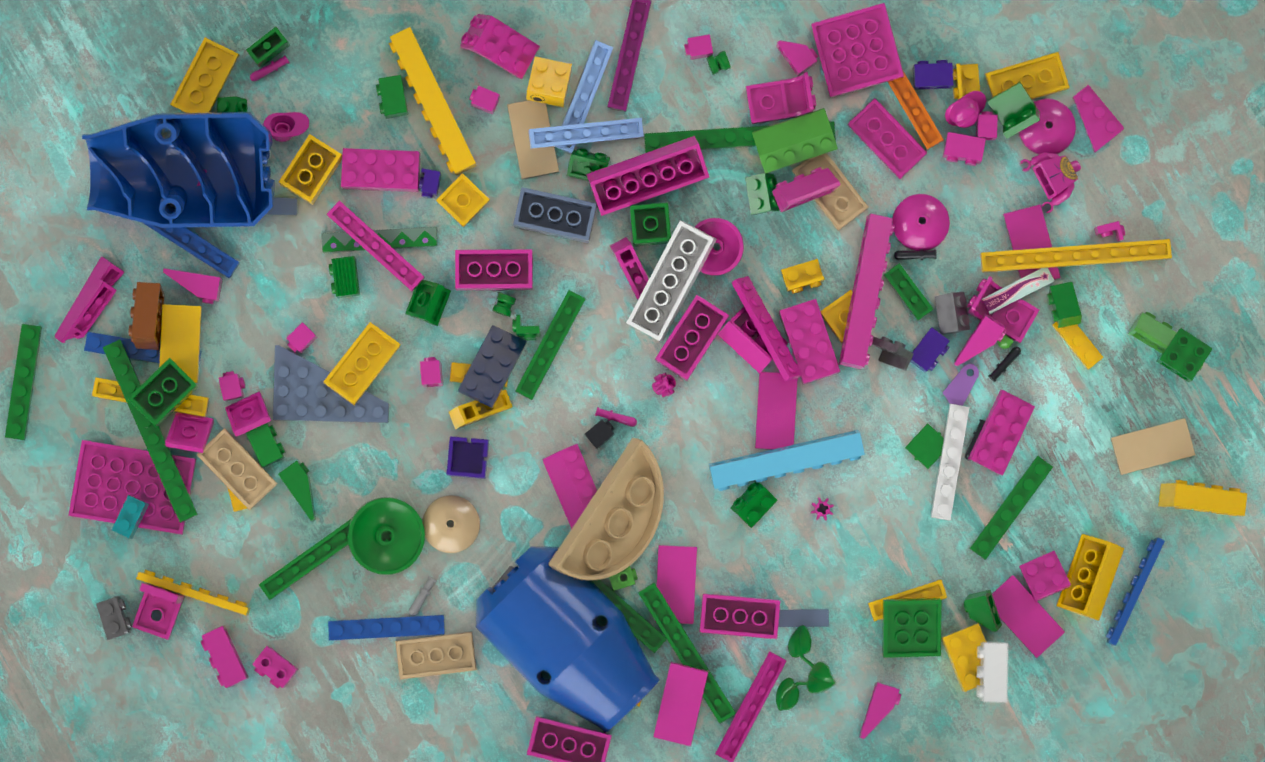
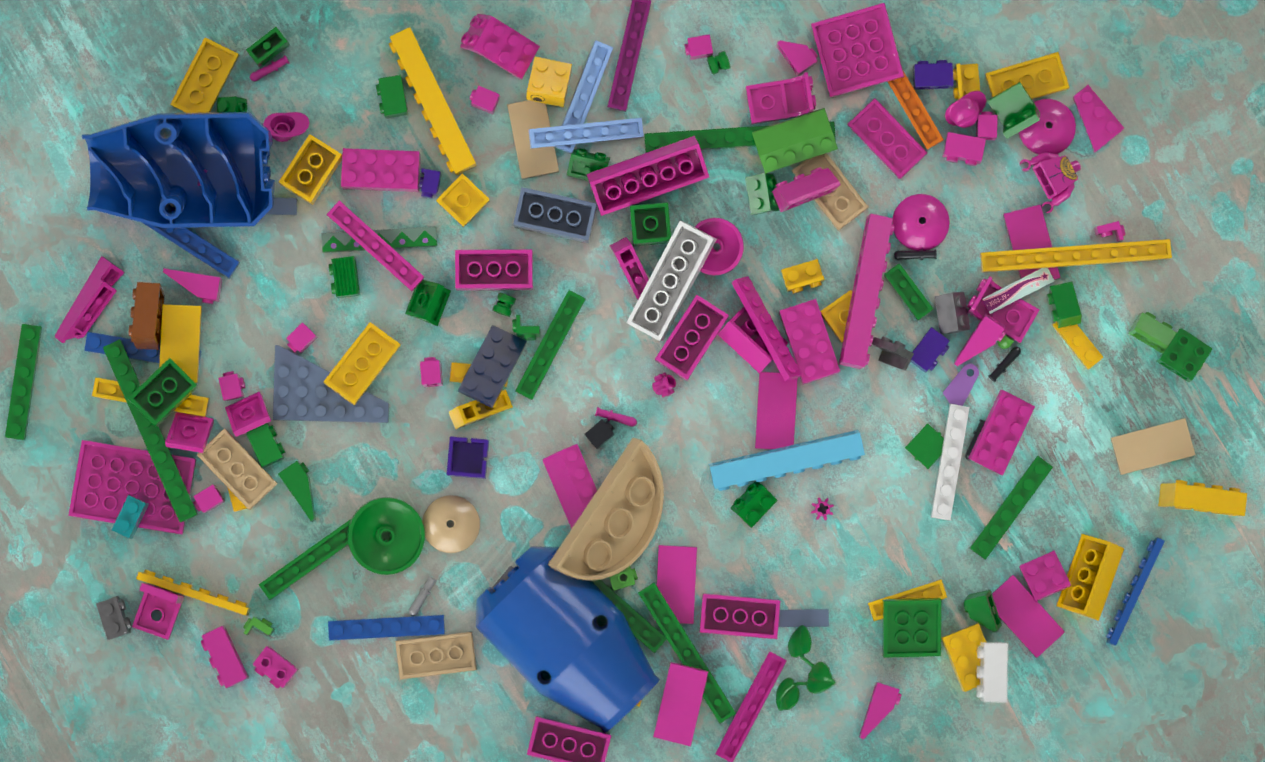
(208, 499): none -> dark pink brick
(263, 625): none -> bright green bracket

